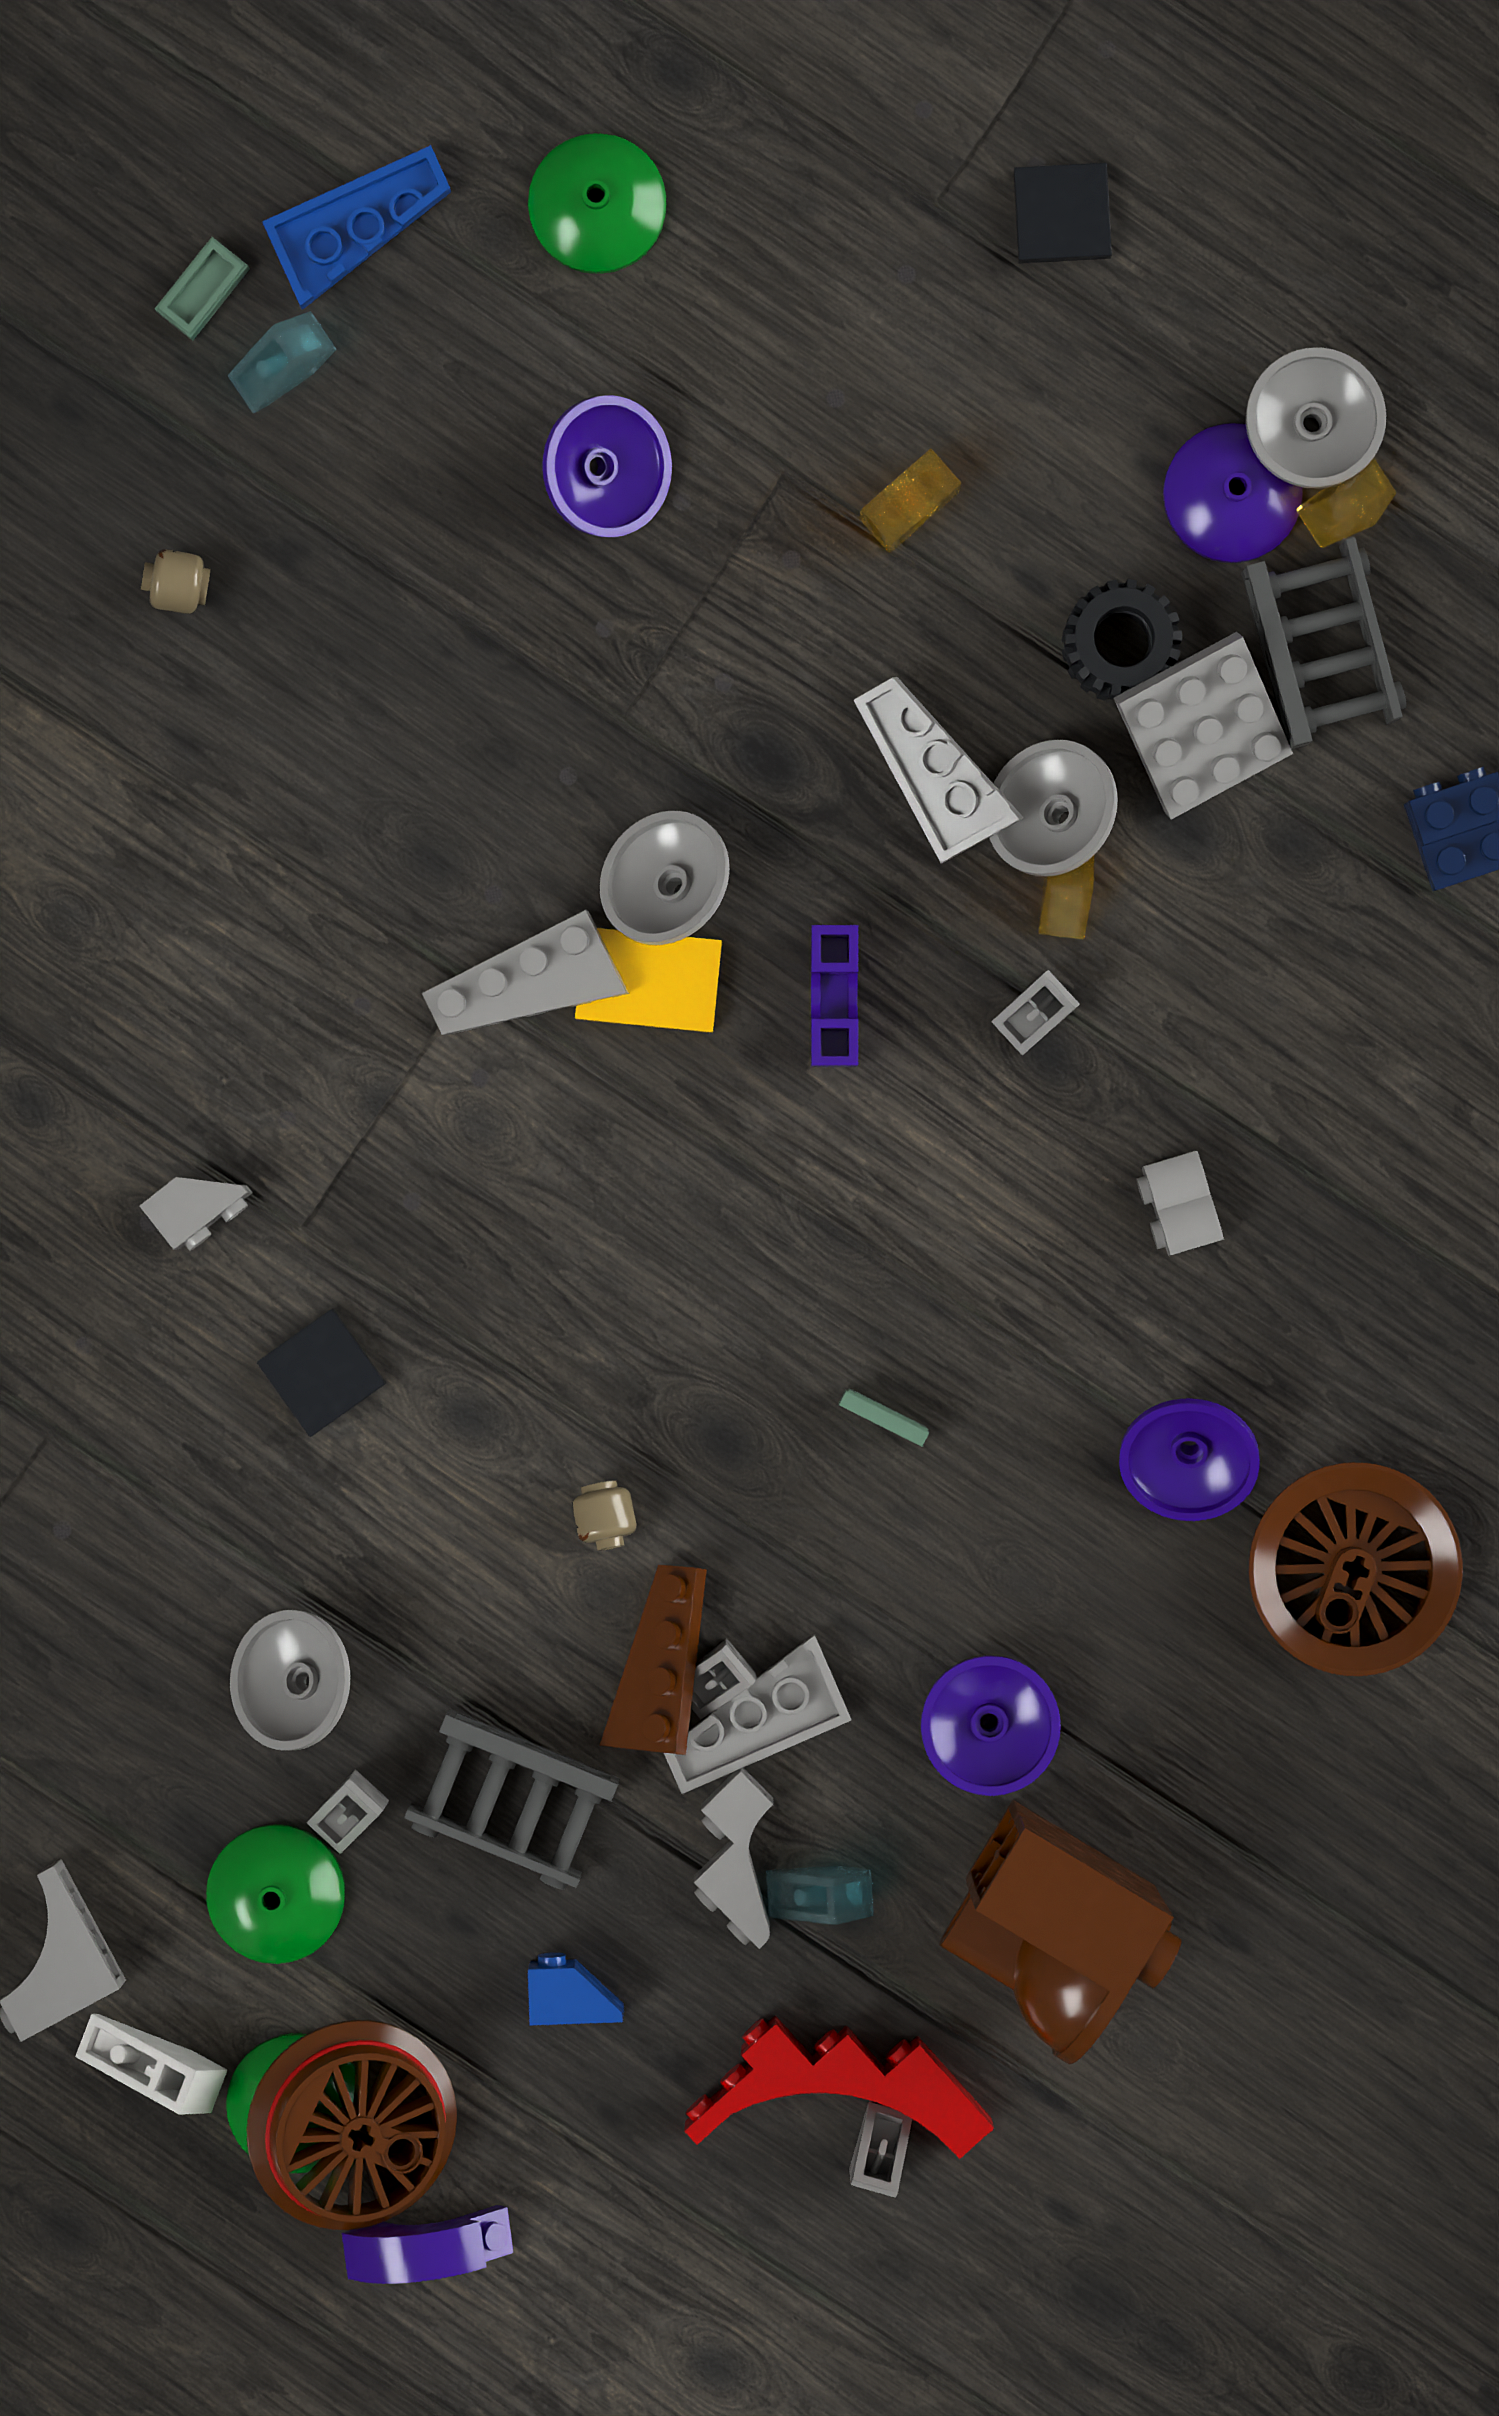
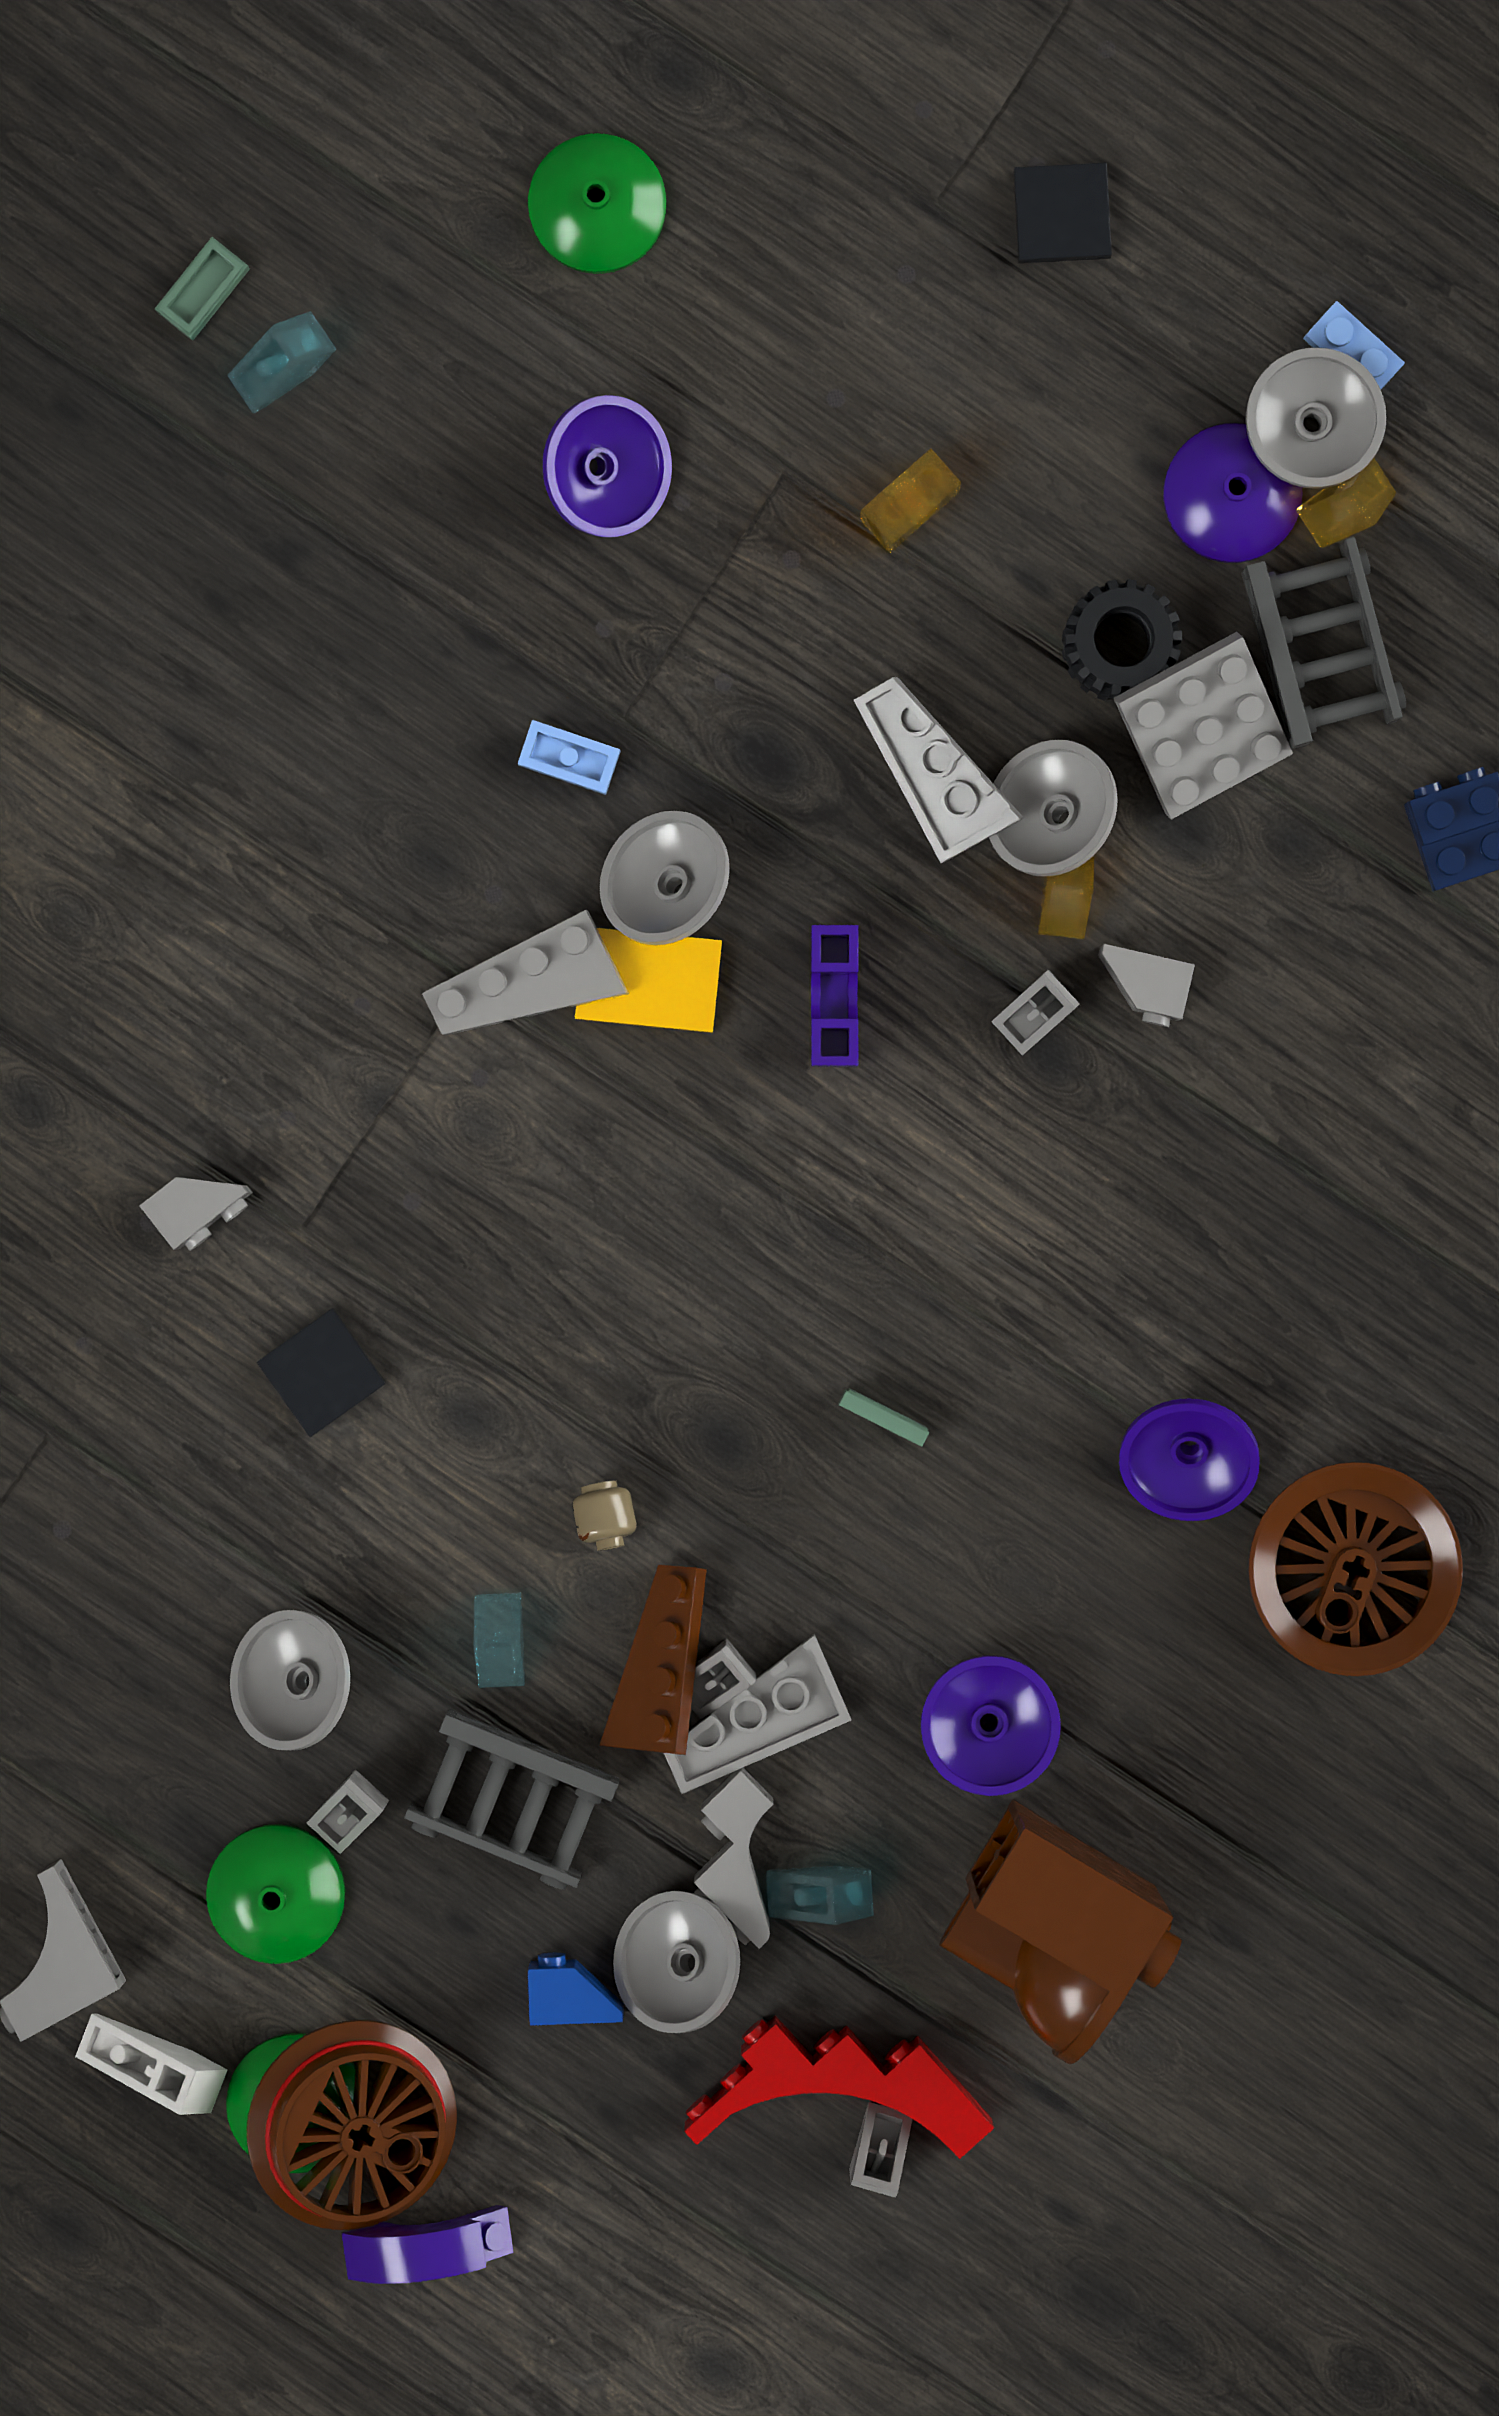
(176, 581): dark tan head -> none
(347, 225): blue wing -> none
(499, 1640): none -> clear light blue slope
(569, 757): none -> light blue plate
(654, 1959): none -> light grey dish
(1149, 982): none -> light grey slope
(1181, 1203): light grey brick -> none
(1346, 334): none -> light blue plate

